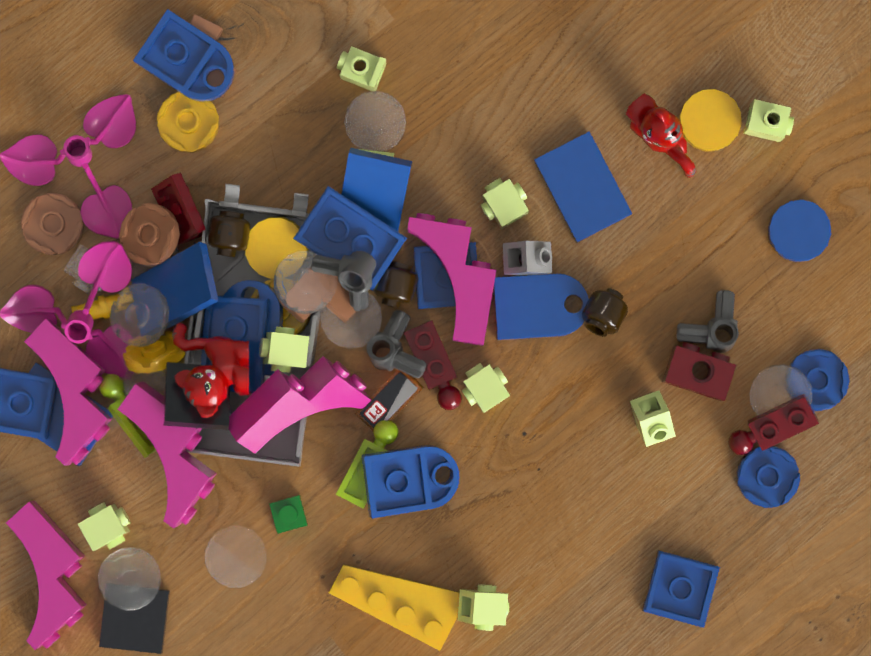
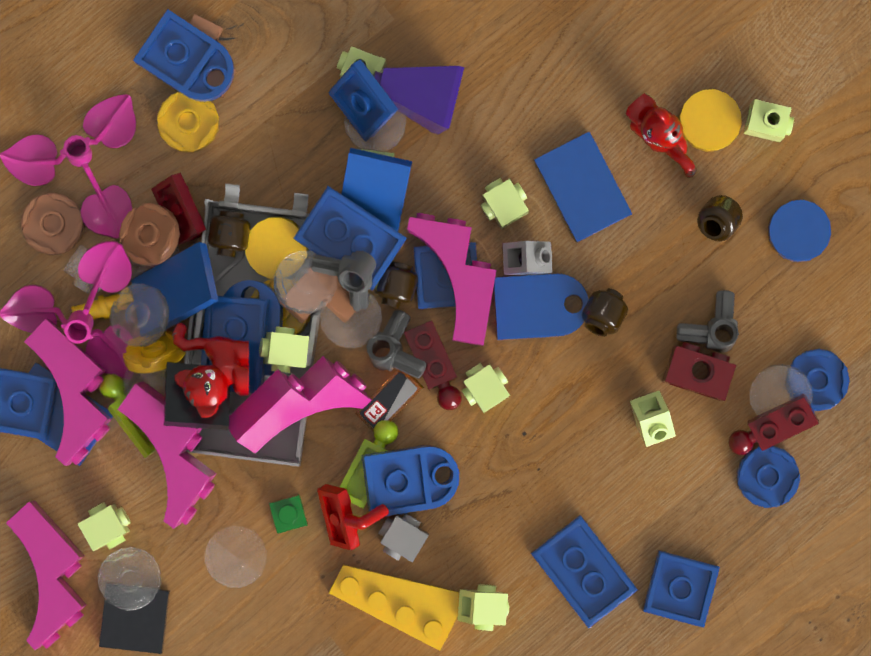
(339, 519): none -> red plate
(363, 100): none -> blue tile
(402, 537): none -> light grey brick
(423, 93): none -> dark purple slope
(584, 571): none -> blue tile
(720, 218): none -> dark brown head

